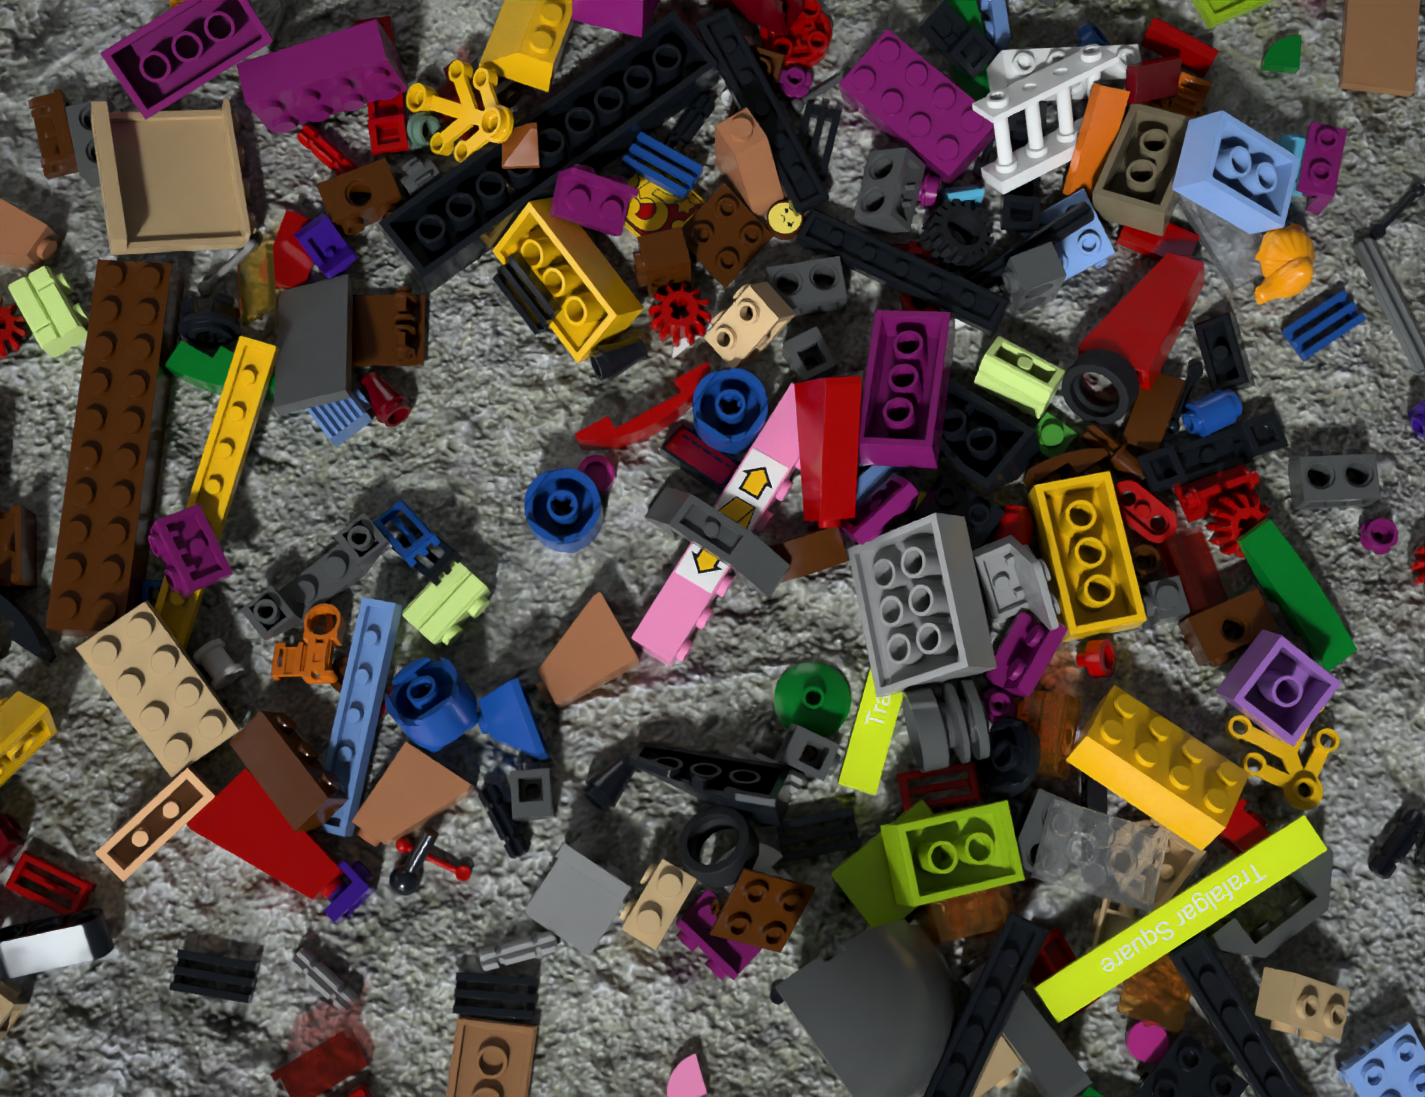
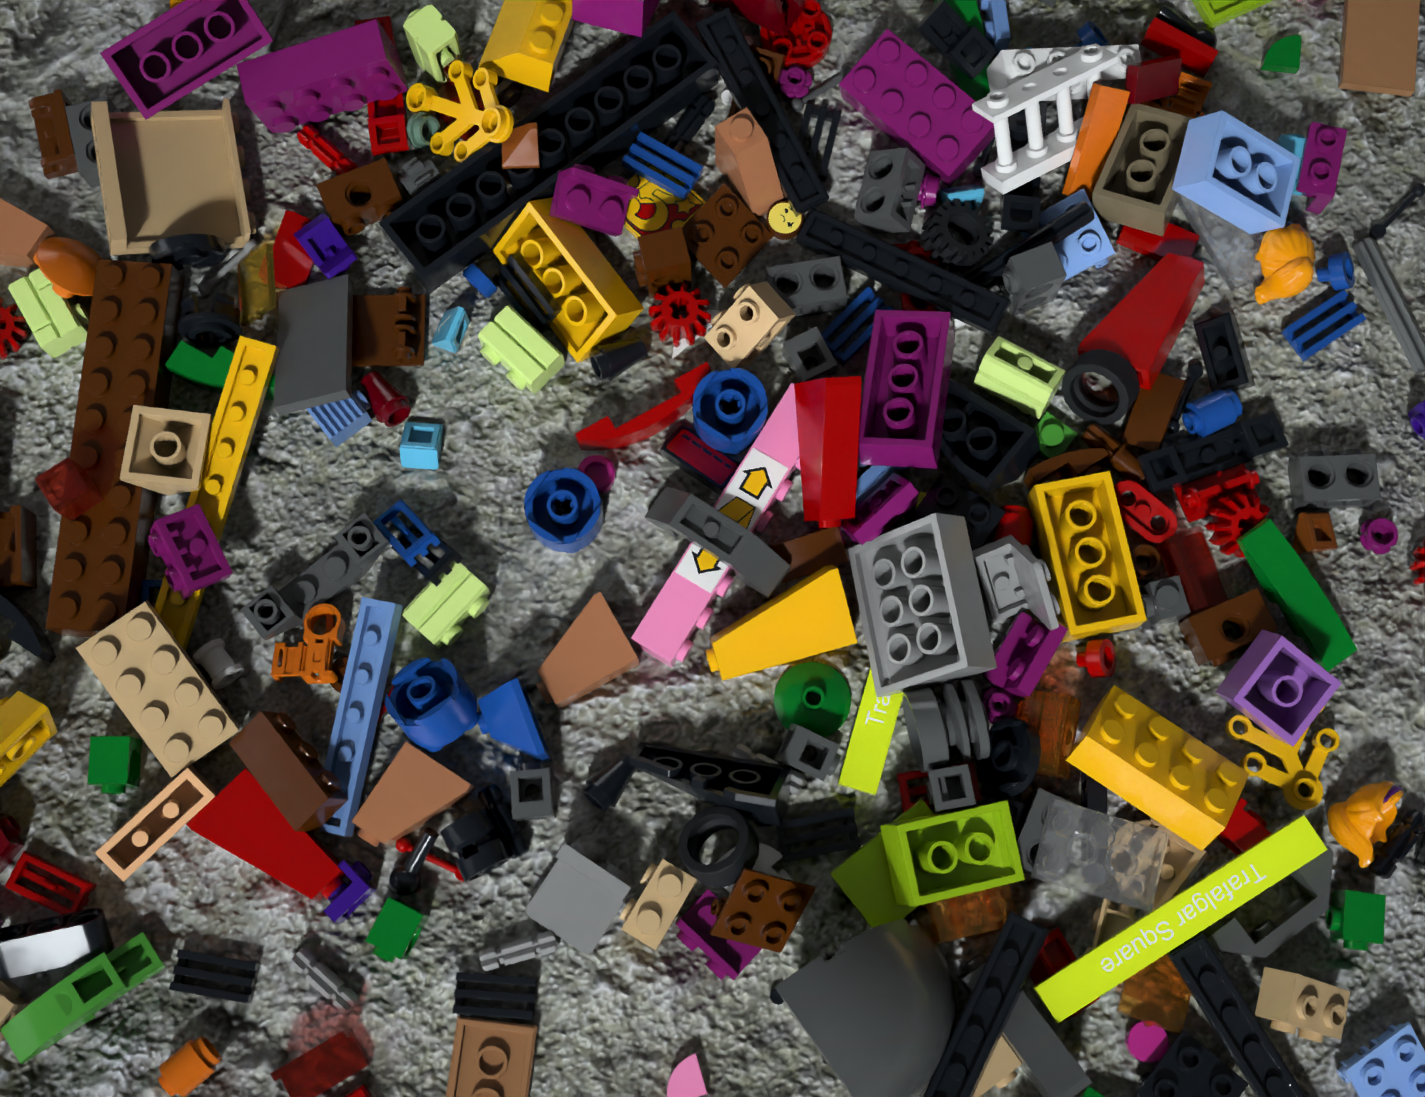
(68, 266): none -> orange dish
(69, 489): none -> clear red panel
(80, 997): none -> bright green slope
(114, 763): none -> green brick
(165, 449): none -> tan slope
(188, 249): none -> black tile
(189, 1067): none -> orange brick
(396, 930): none -> green brick
(421, 445): none -> medium azure slope
(432, 42): none -> yellowish green brick
(451, 329): none -> medium azure slope
(468, 832): none -> black wheel
(479, 281): none -> blue tile
(520, 350): none -> yellowish green brick
(789, 627): none -> yellow slope
(876, 303): none -> blue tile
(950, 788): none -> dark grey brick
(1202, 34): none -> black bar
(1314, 533): none -> dark orange slope
(1339, 271): none -> blue tile
(1356, 918): none -> green brick
(1364, 818): none -> light orange hair

